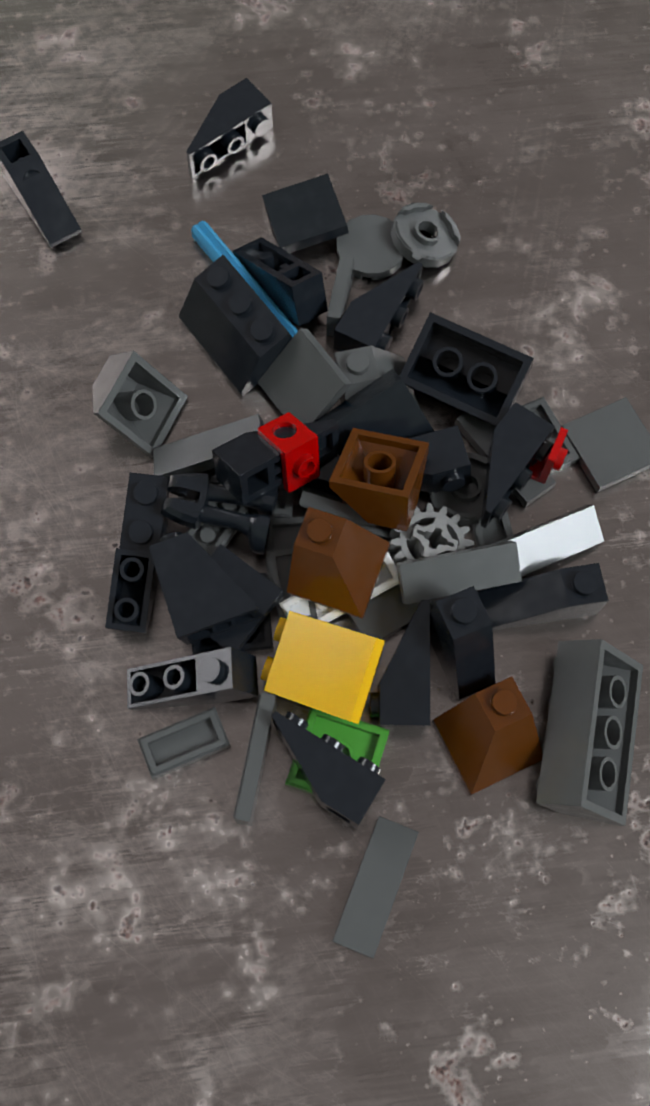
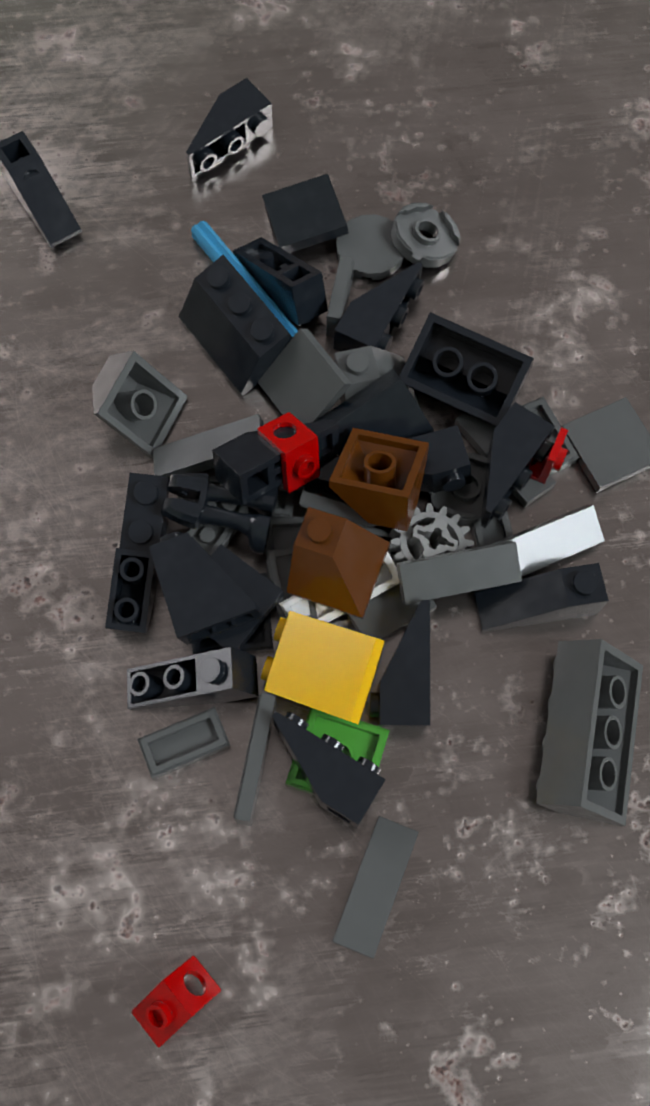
(172, 1004): none -> red bracket
(463, 642): black slope -> none
(490, 735): reddish brown slope -> none

